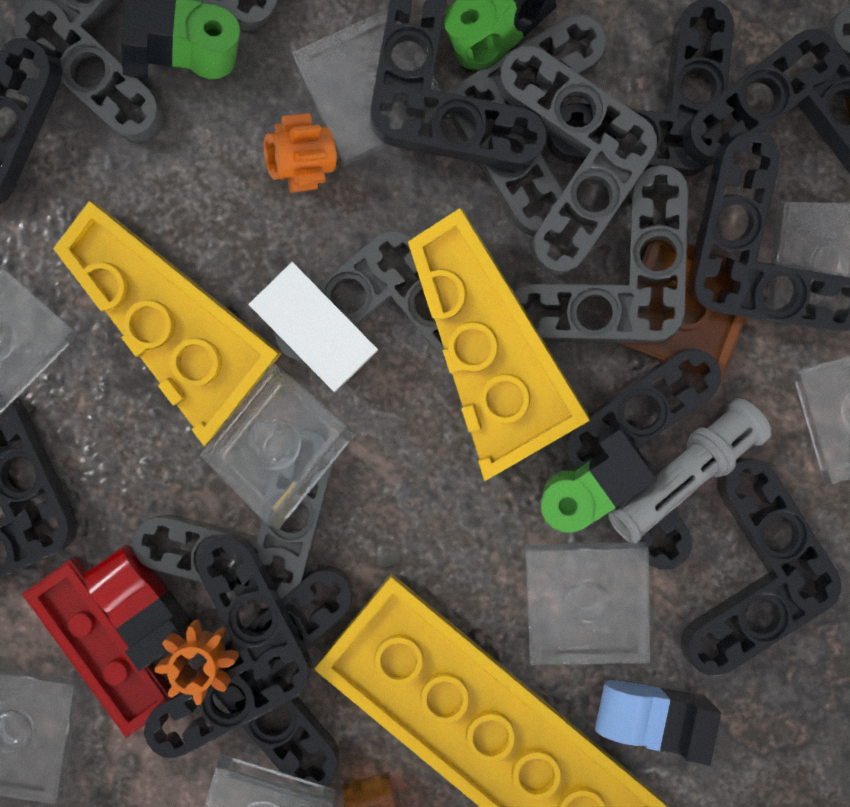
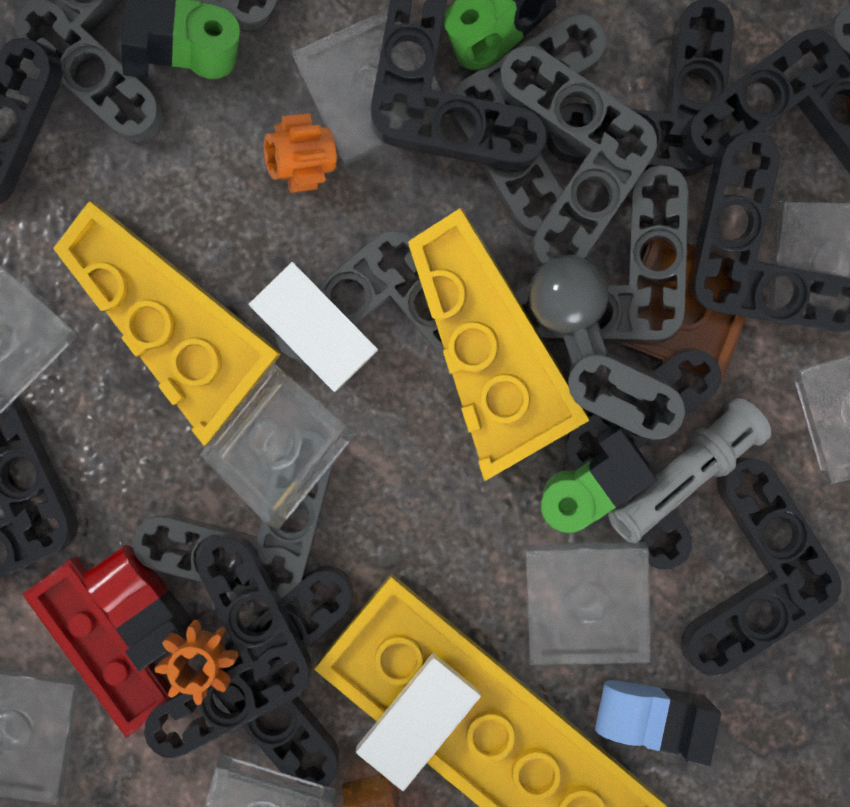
(418, 721): none -> white tile
(569, 299): none -> dark grey beam

